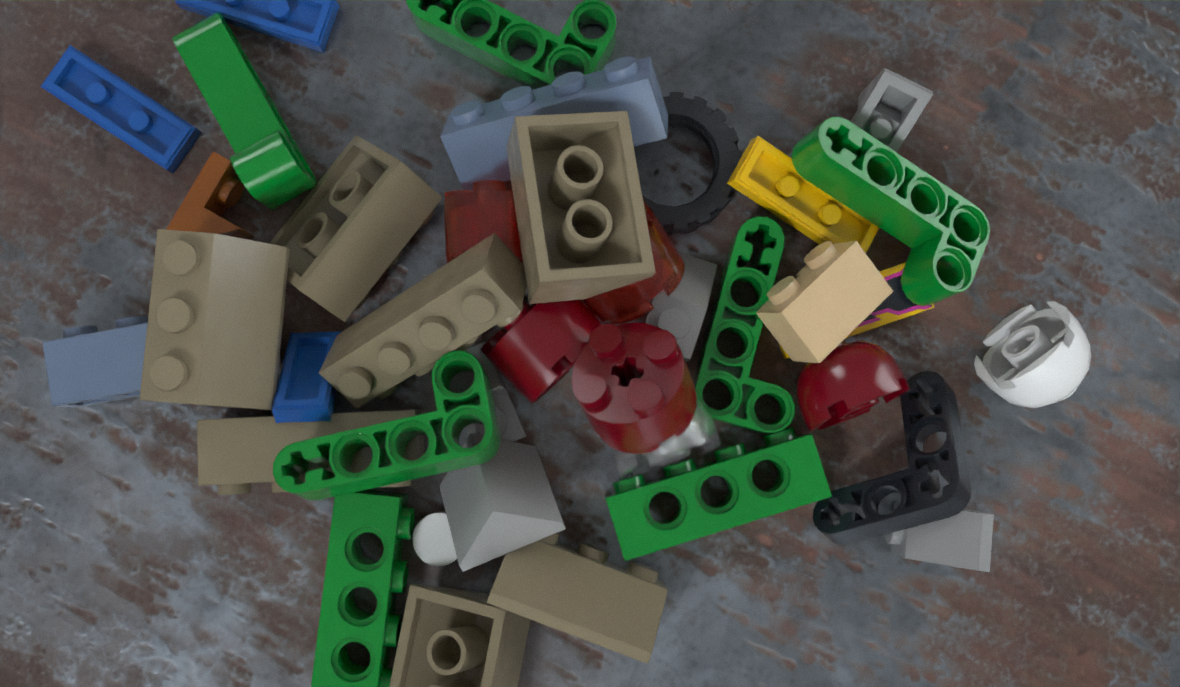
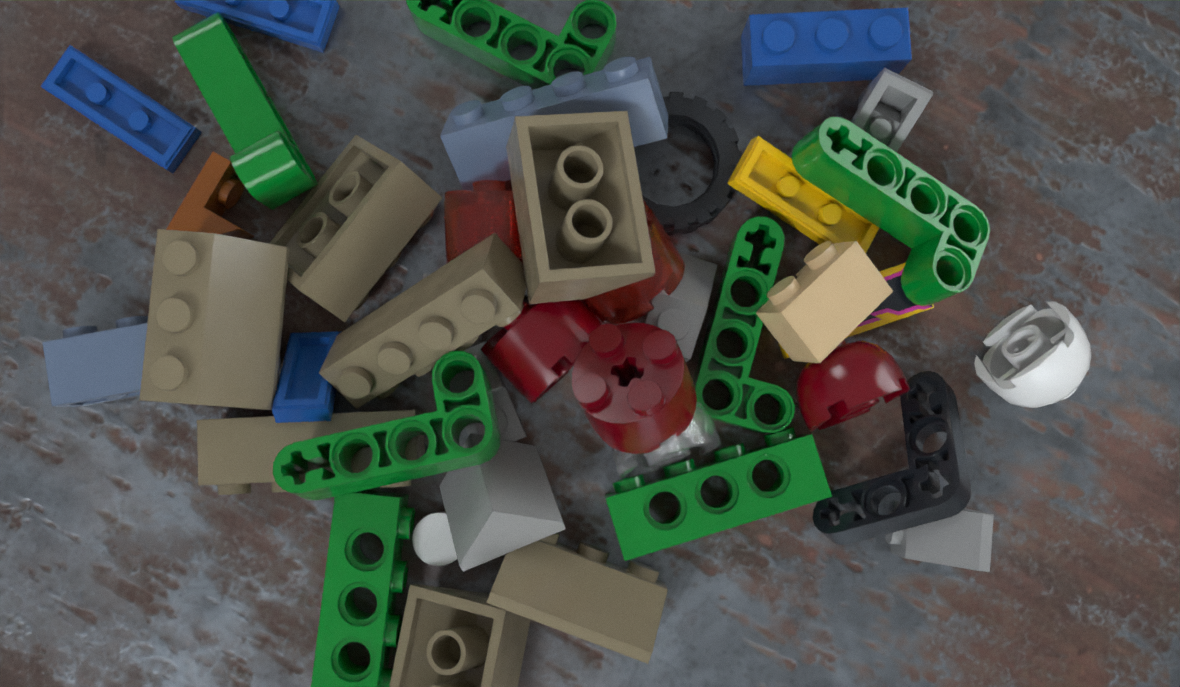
(824, 46): none -> blue brick

